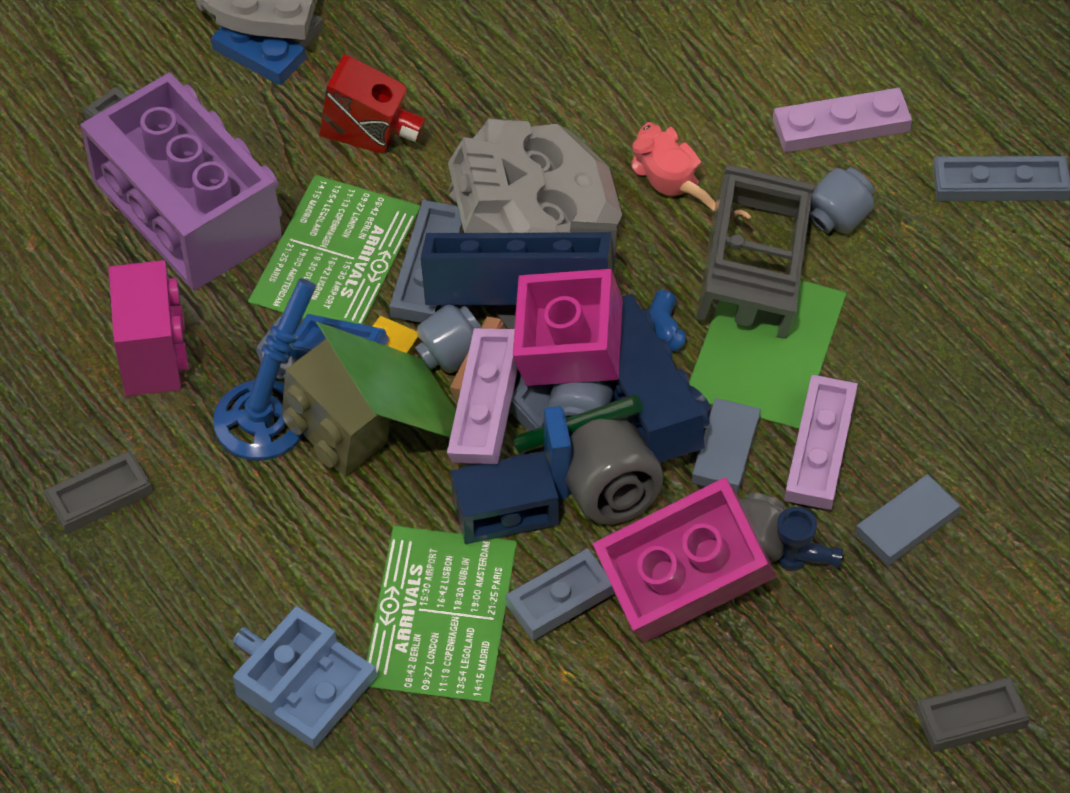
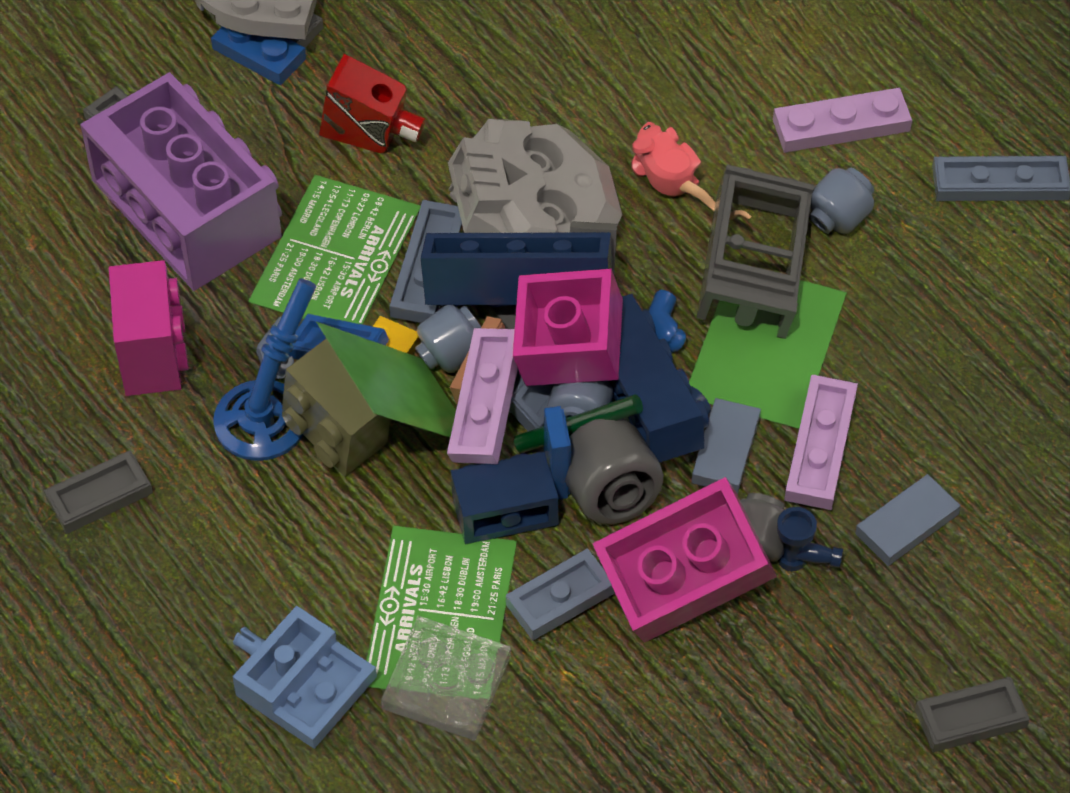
(446, 678): none -> clear plate

